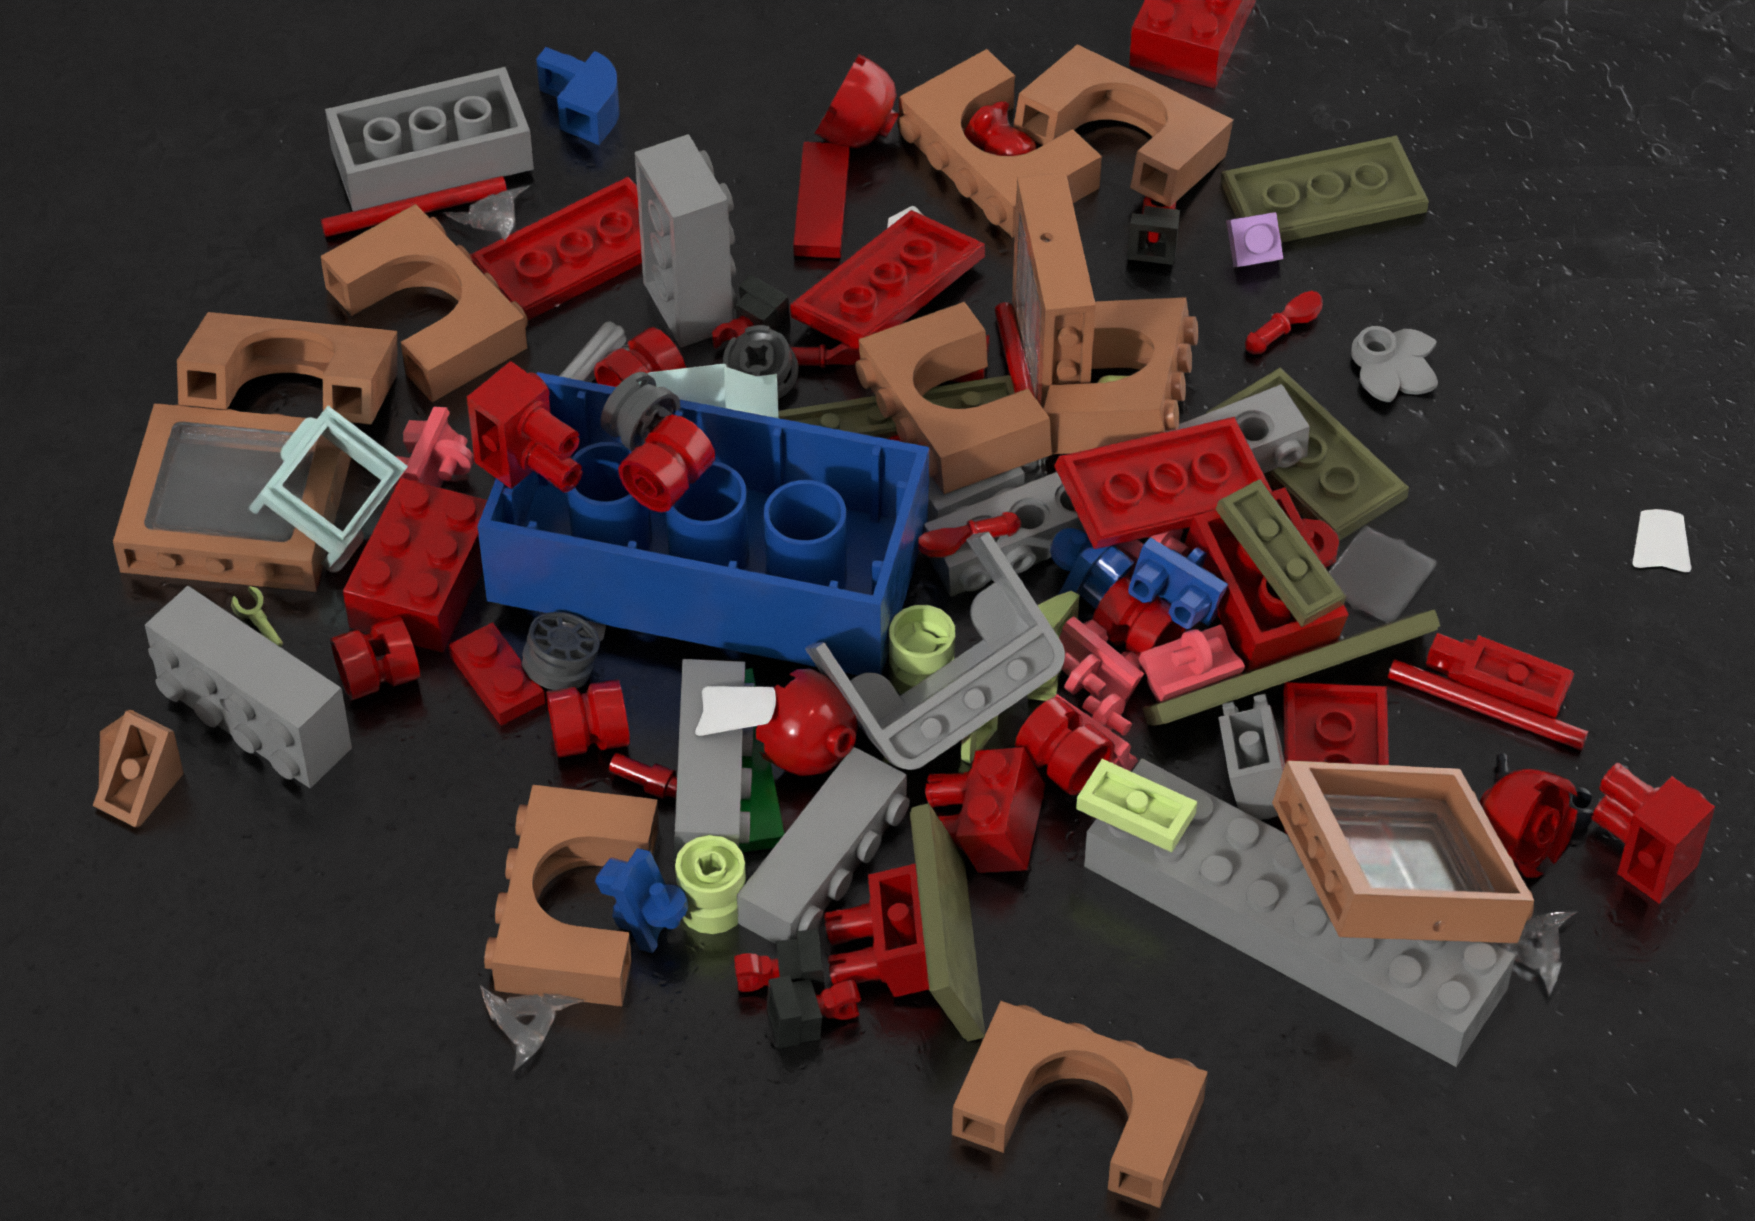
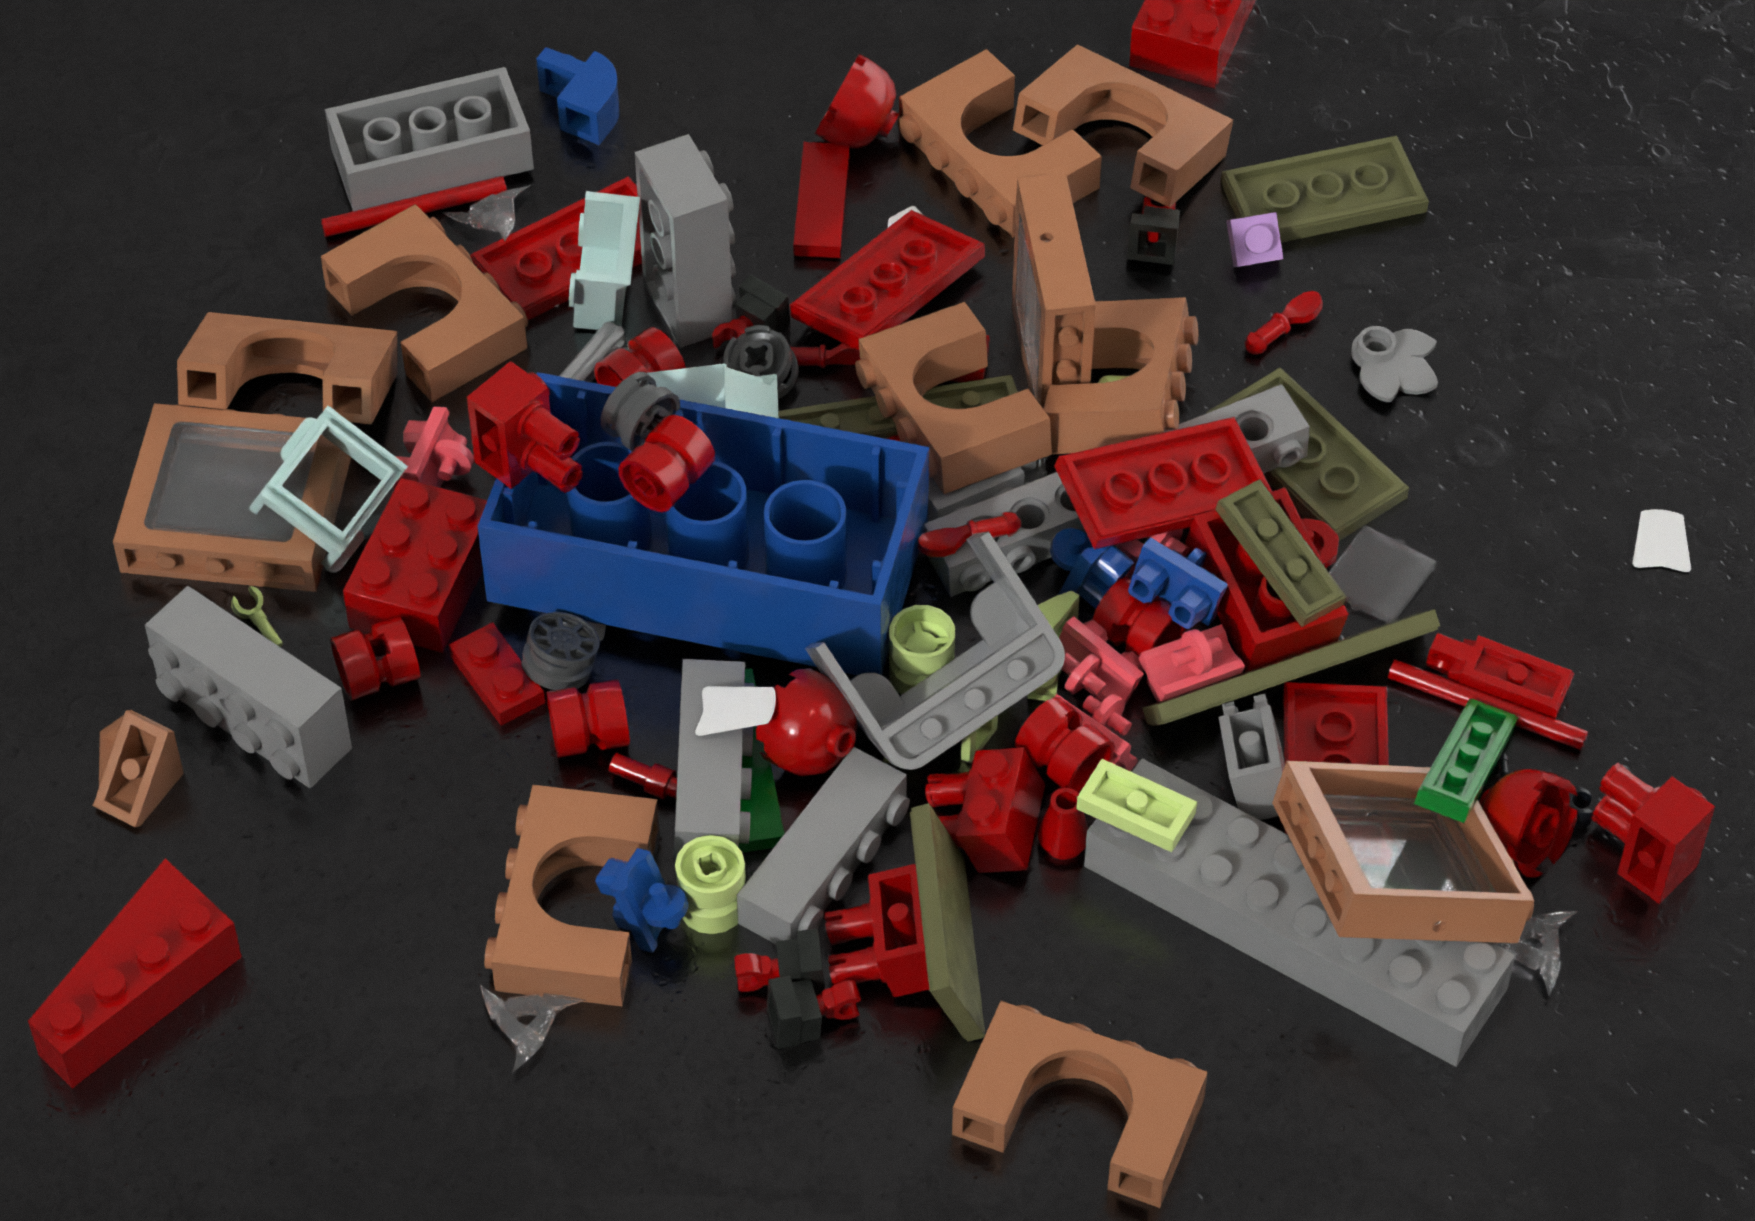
(134, 974): none -> red wedge
(607, 257): none -> light aqua piece
(991, 131): red animal -> none
(1013, 348): red bar -> none
(1063, 826): none -> red cone
(1466, 760): none -> green tile

